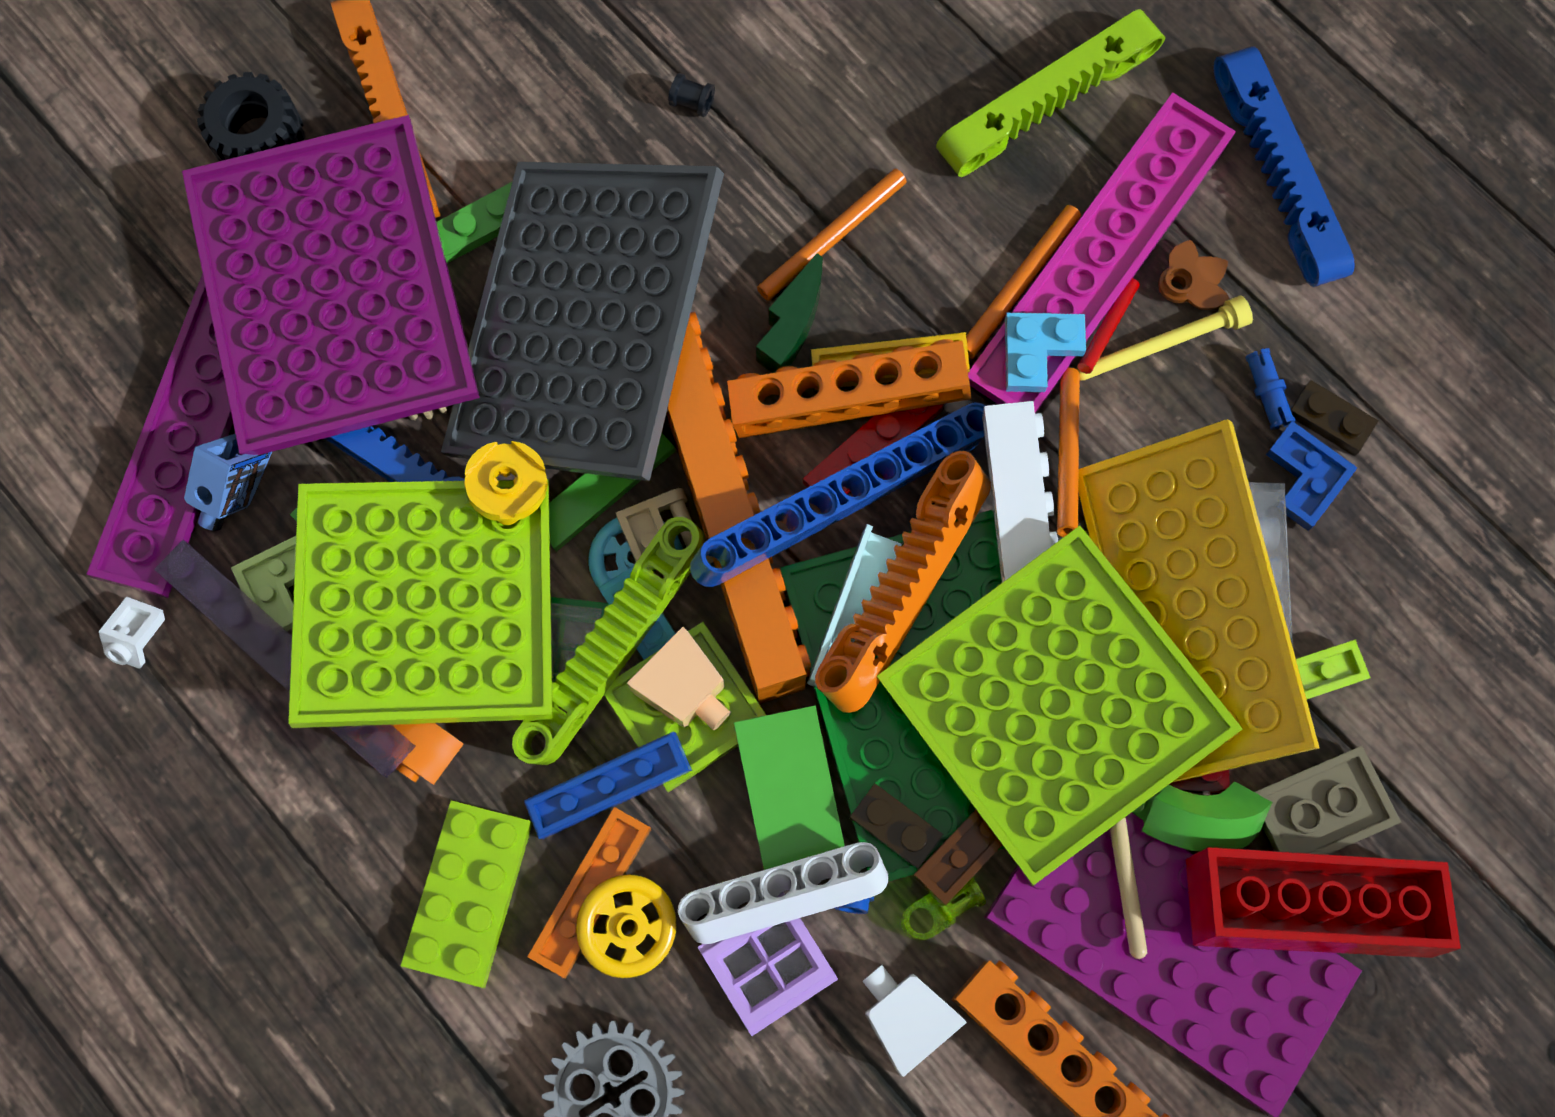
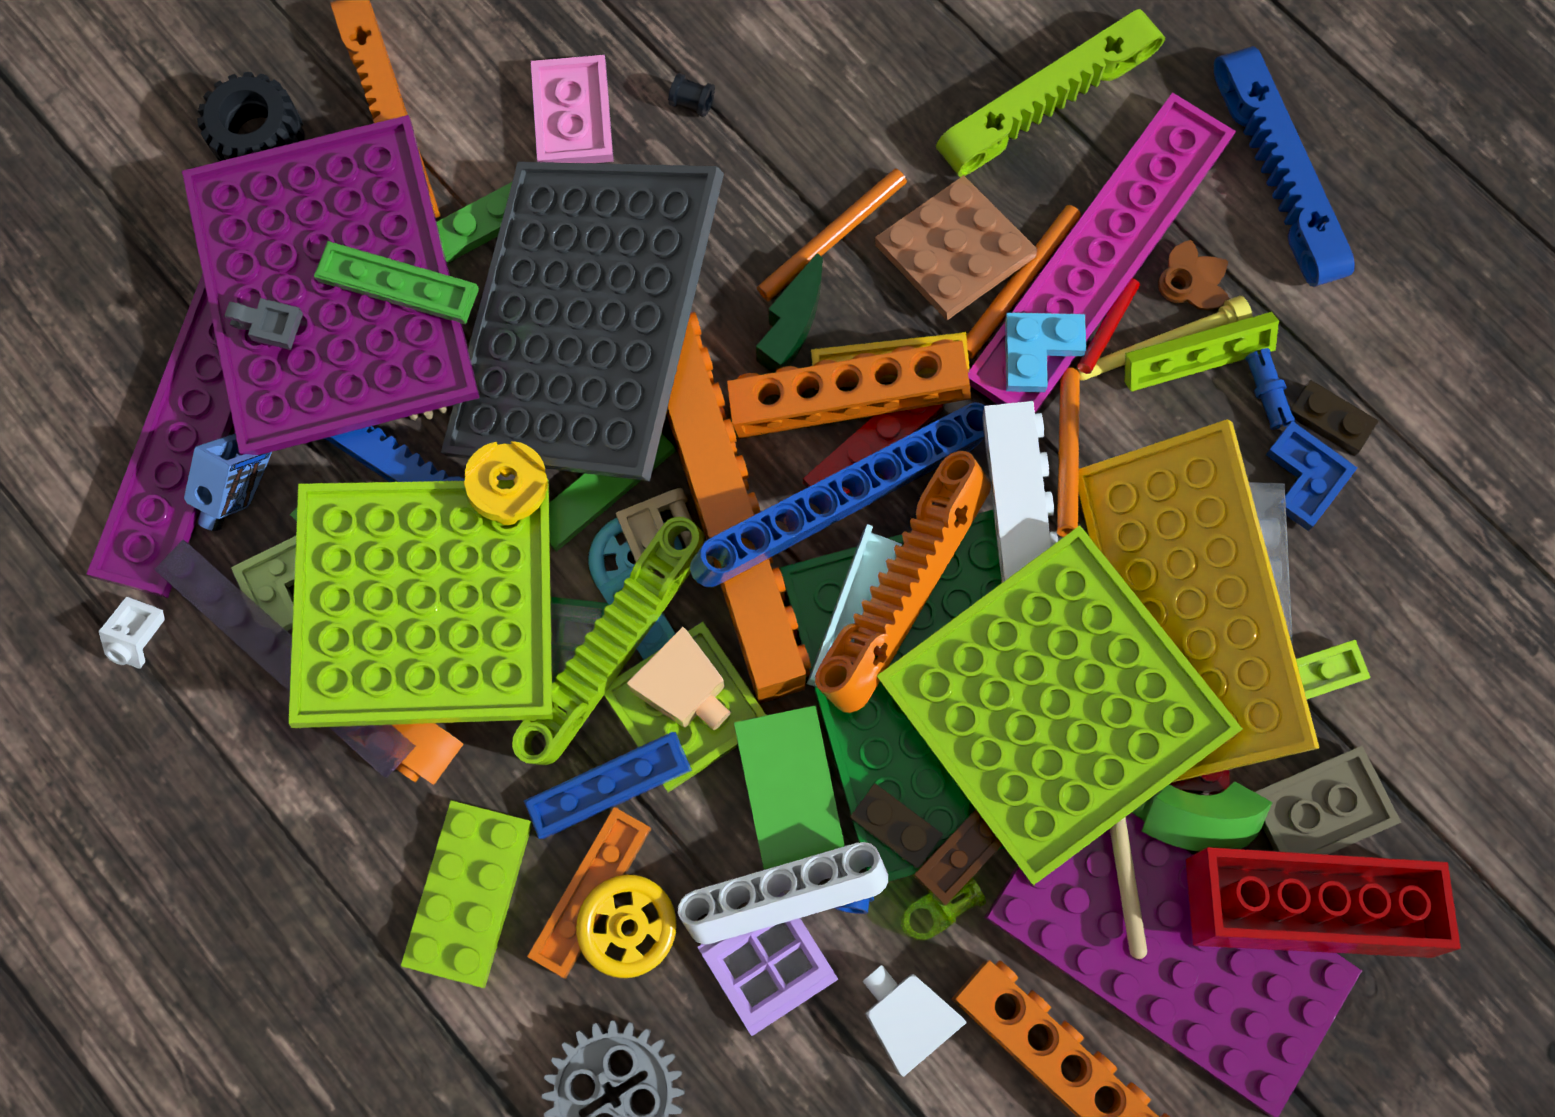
(269, 323): none -> dark grey plate
(396, 282): none -> bright green tile
(572, 110): none -> bright pink plate
(955, 247): none -> nougat plate
(1200, 351): none -> lime plate

